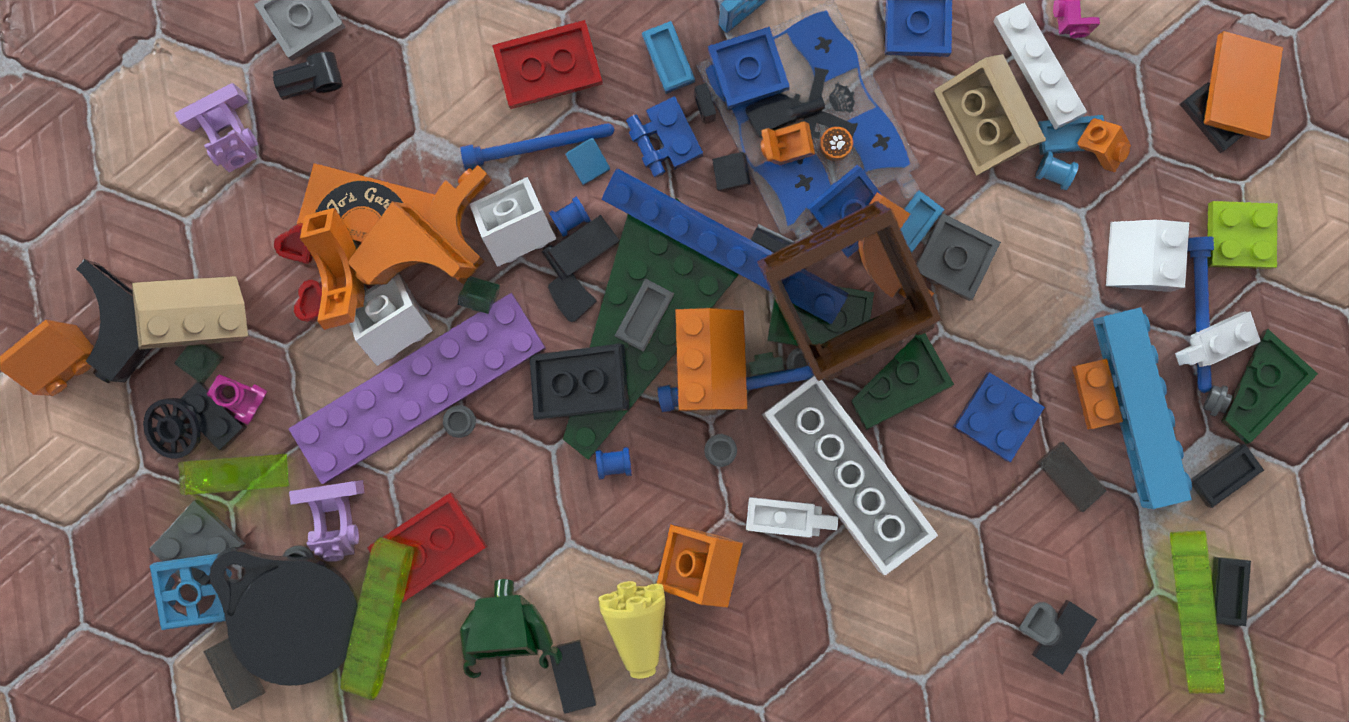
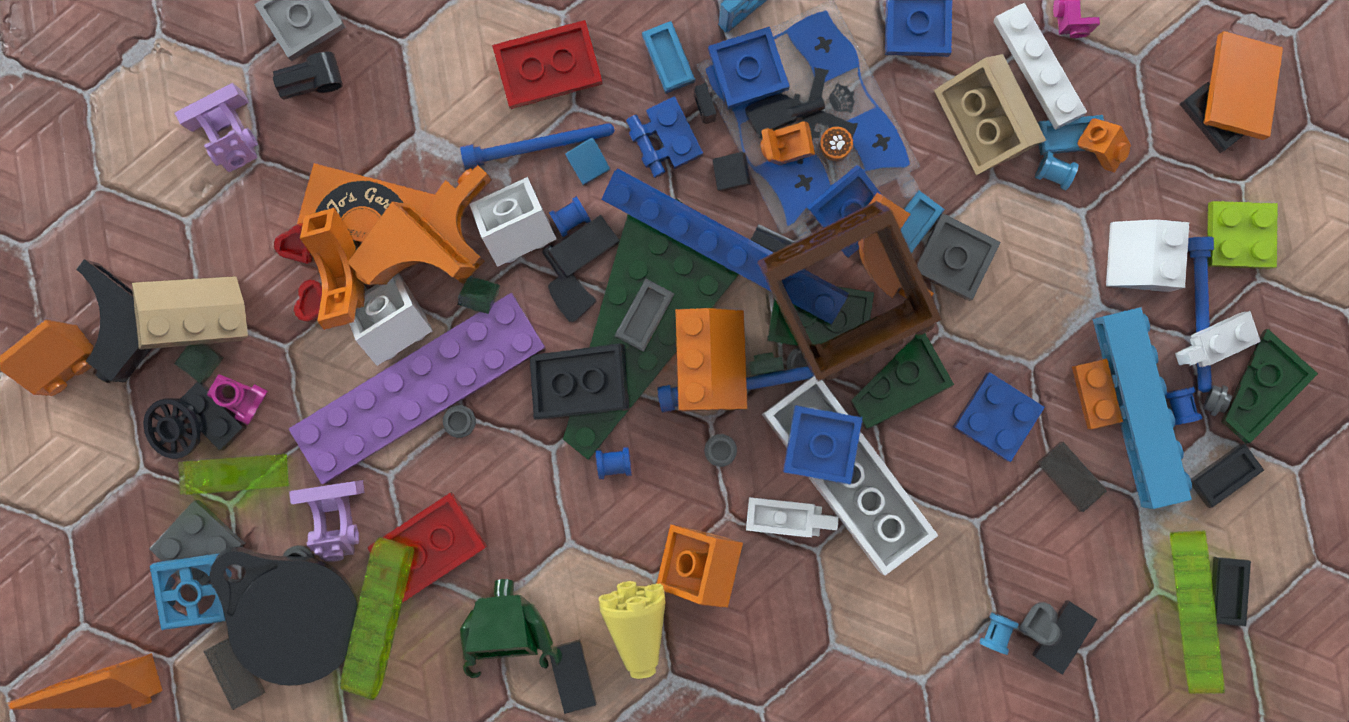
(109, 687): none -> orange slope
(822, 444): none -> blue plate
(999, 633): none -> dark azure bush
(1183, 405): none -> blue bush

